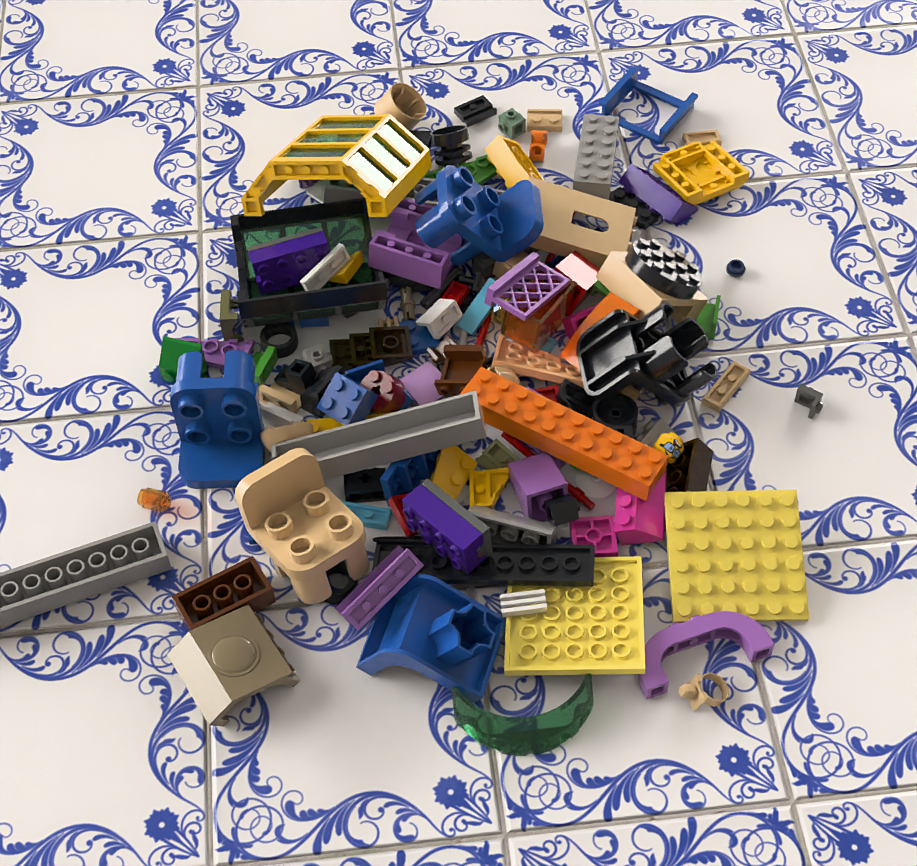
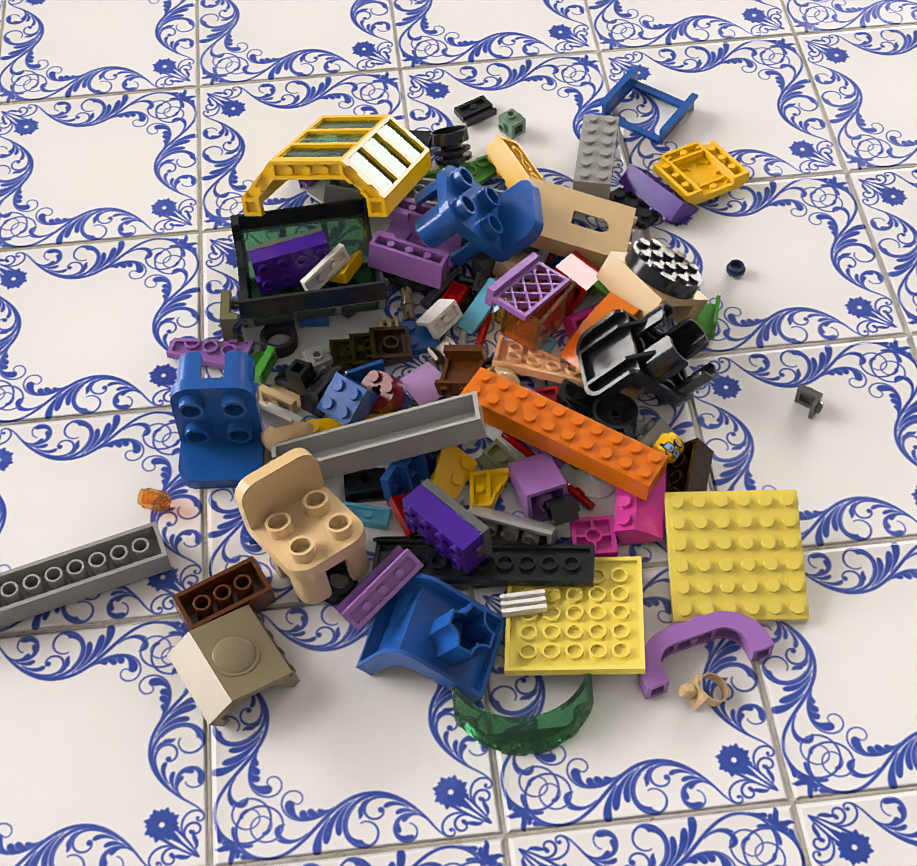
(170, 354): green slope -> none
(403, 104): tan piece -> none
(537, 148): orange leg -> none
(544, 120): tan plate -> none
(702, 136): tan tile -> none
(726, 386): tan tile -> none

